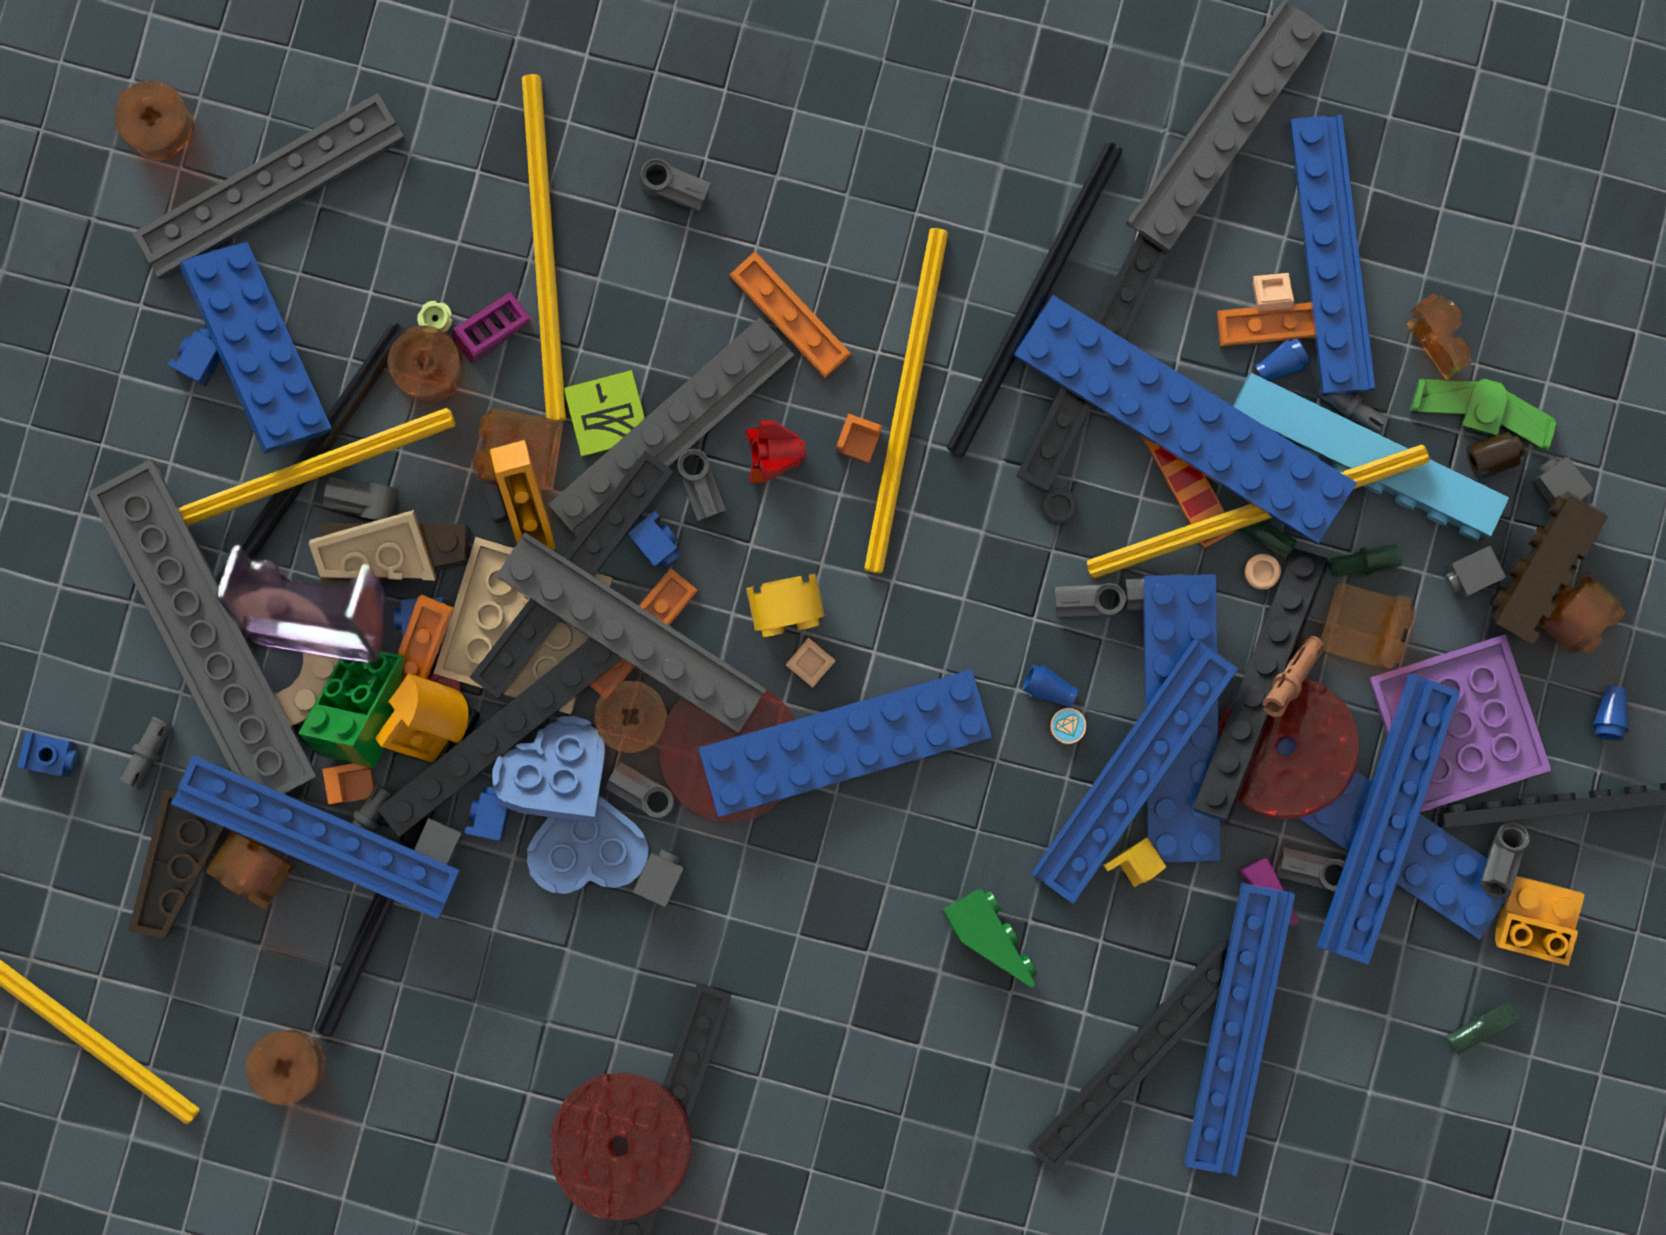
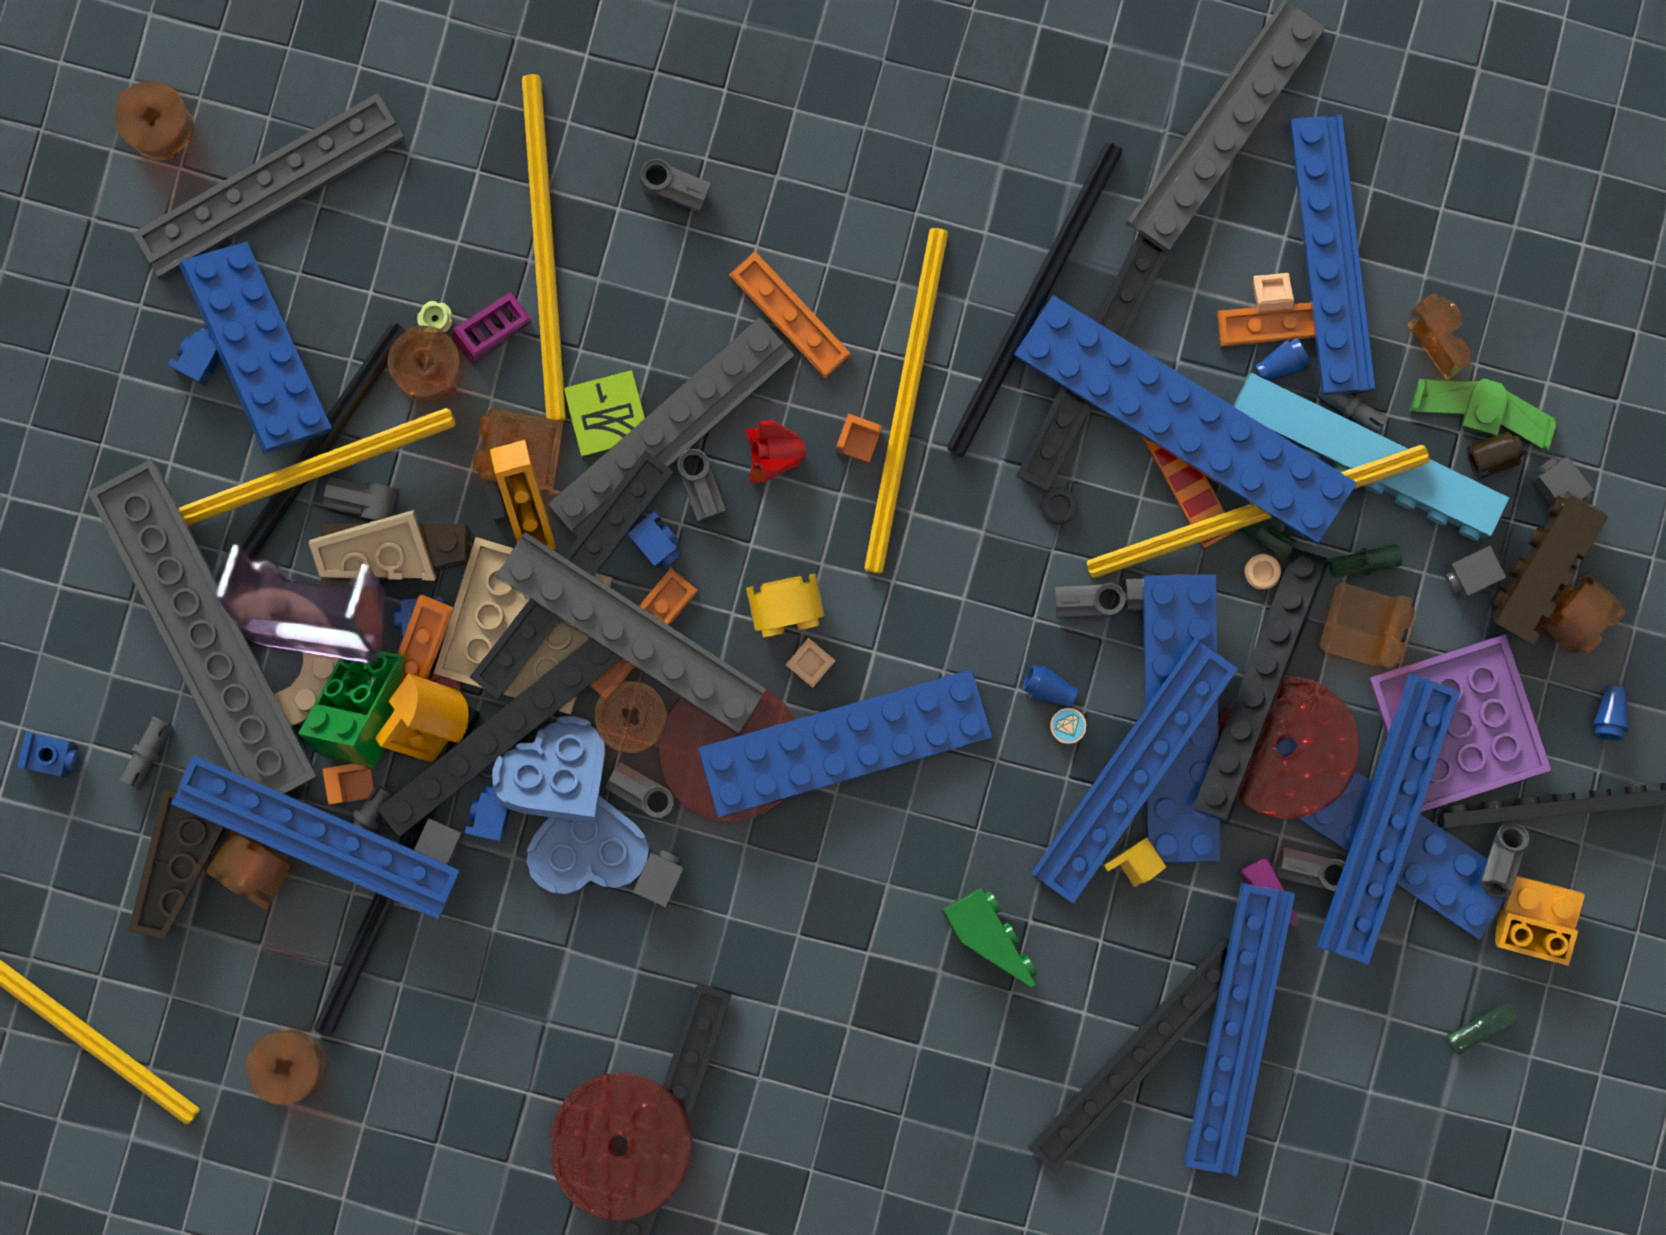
(1288, 683): nougat pin -> none

